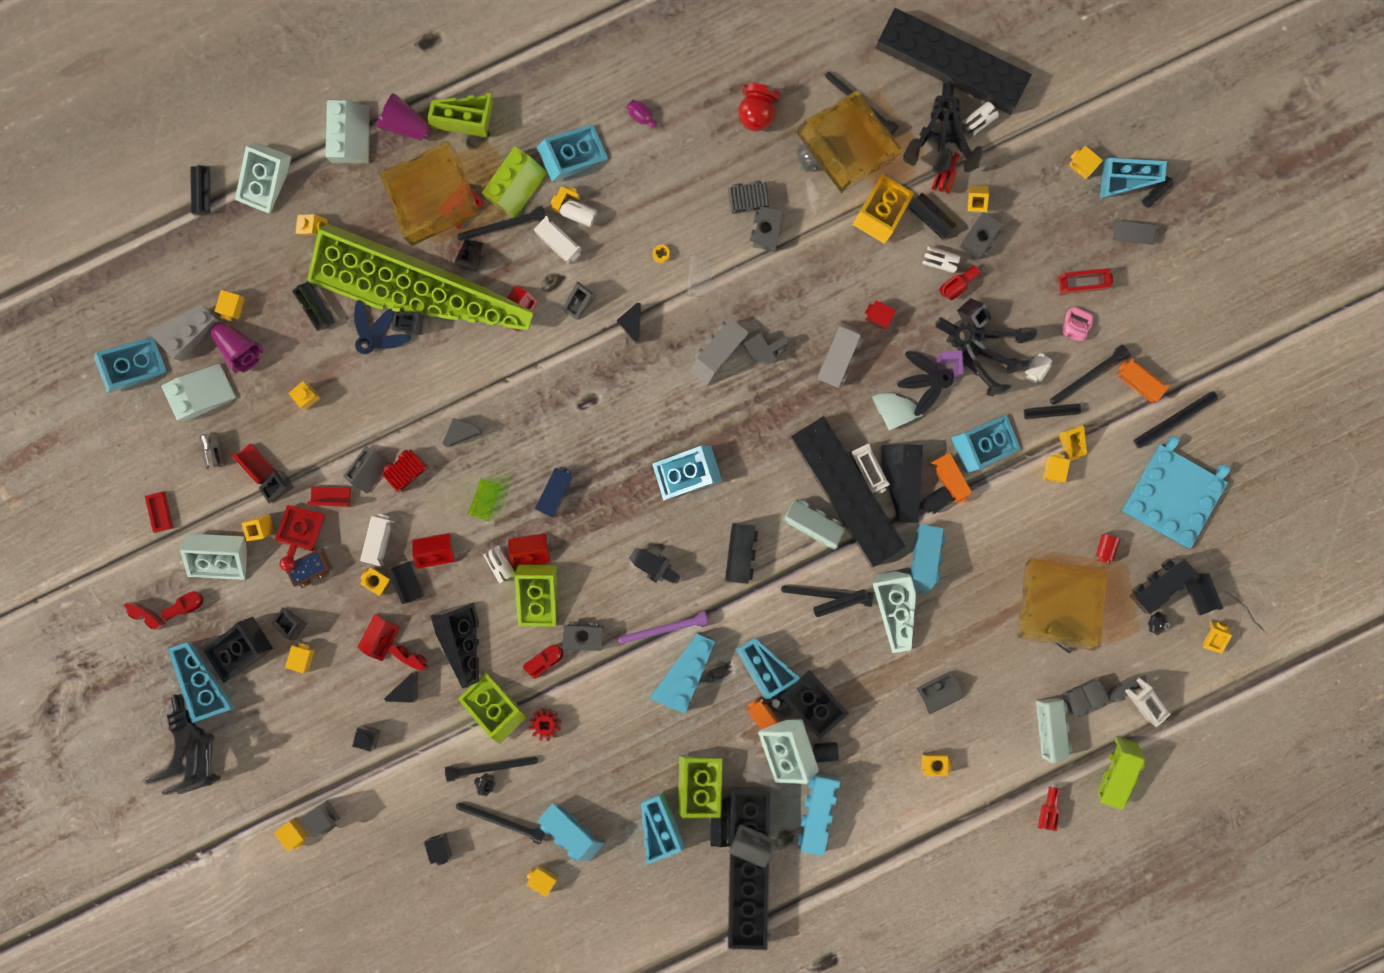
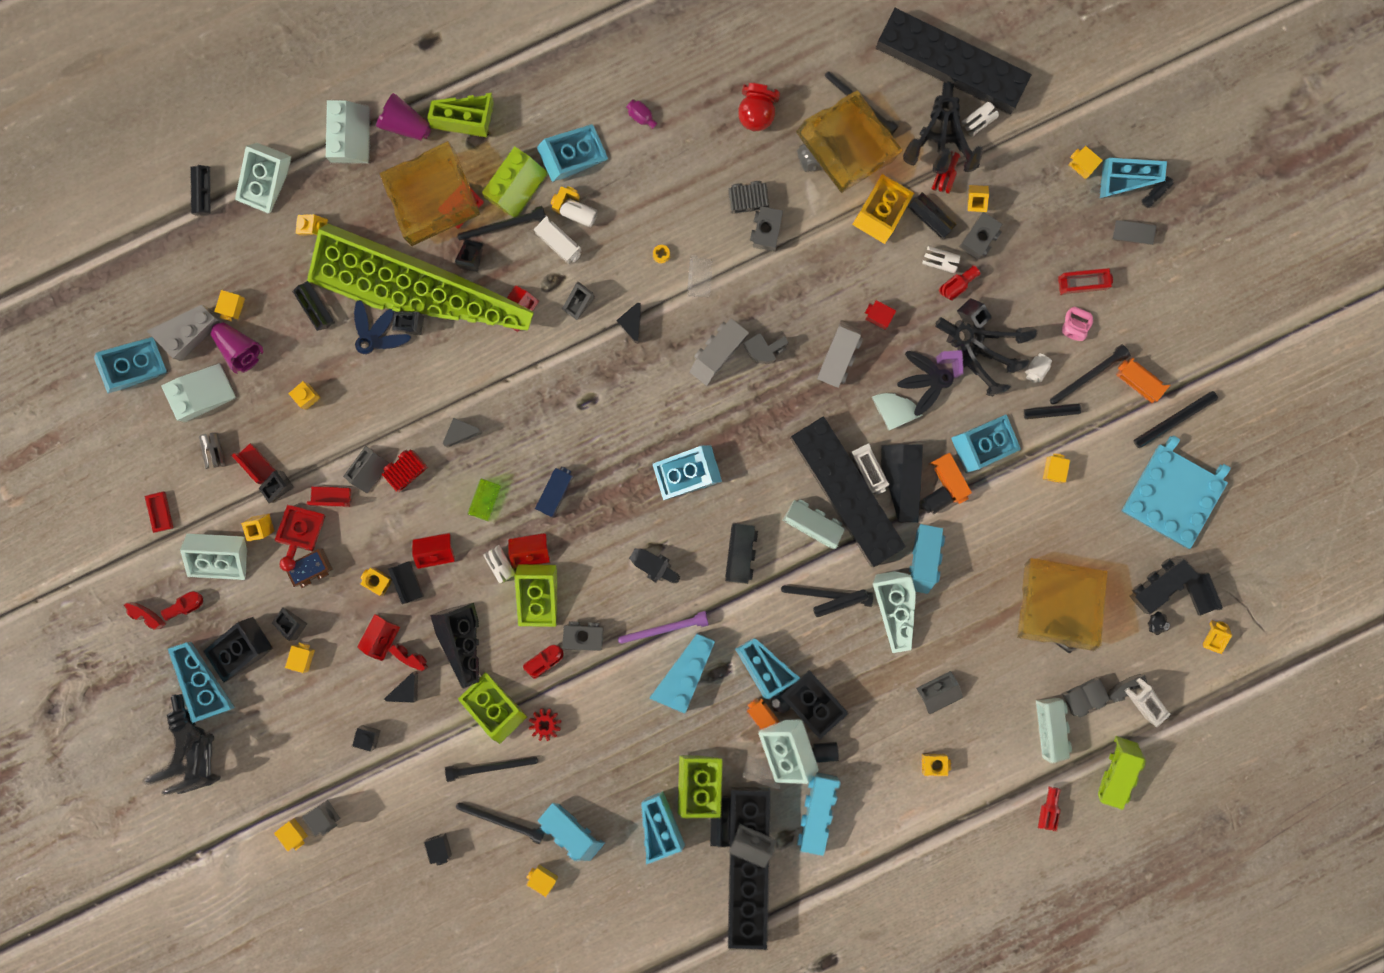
(376, 540): white window -> none
(484, 784): black piece -> none
(1074, 442): yellow slope -> none
(1107, 548): red brick -> none

